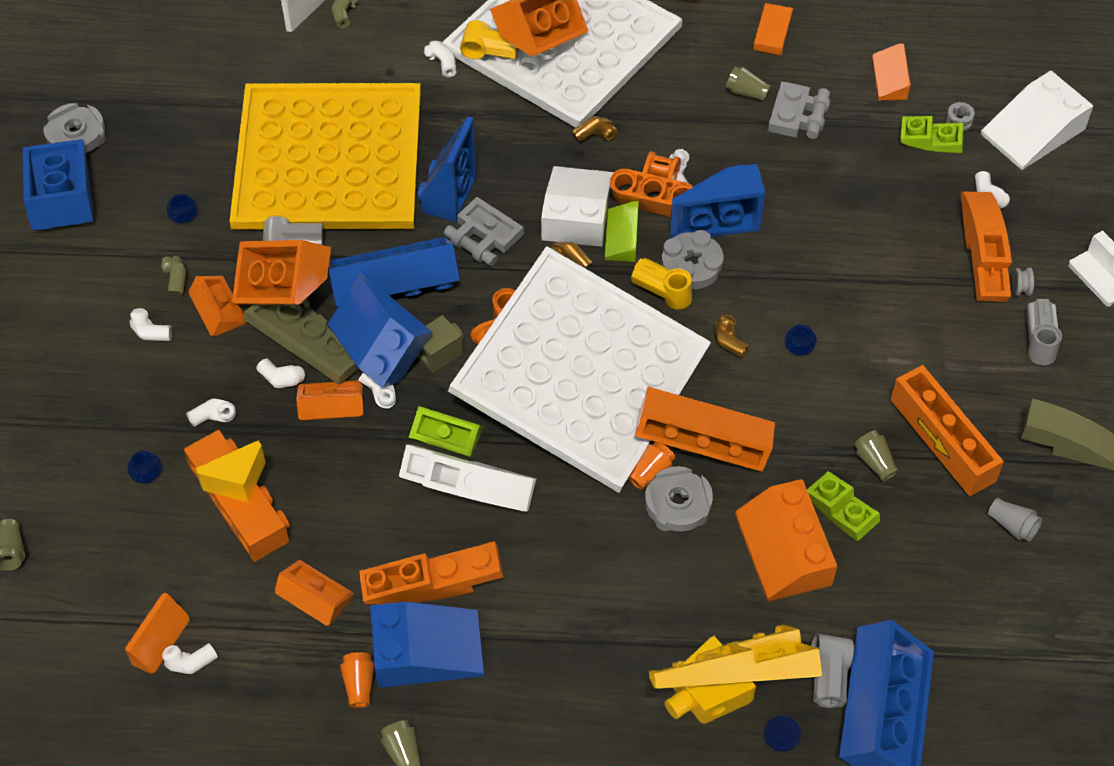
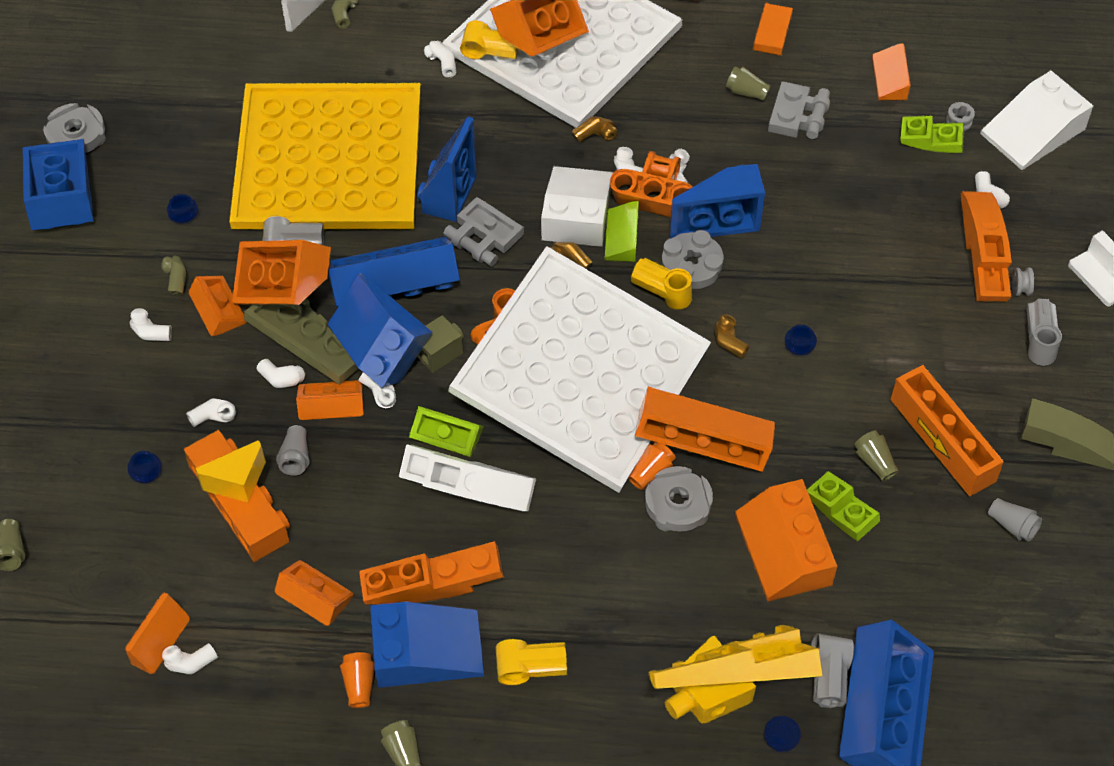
(293, 454): none -> light grey cone
(521, 661): none -> yellow piece
(624, 161): none -> white arm

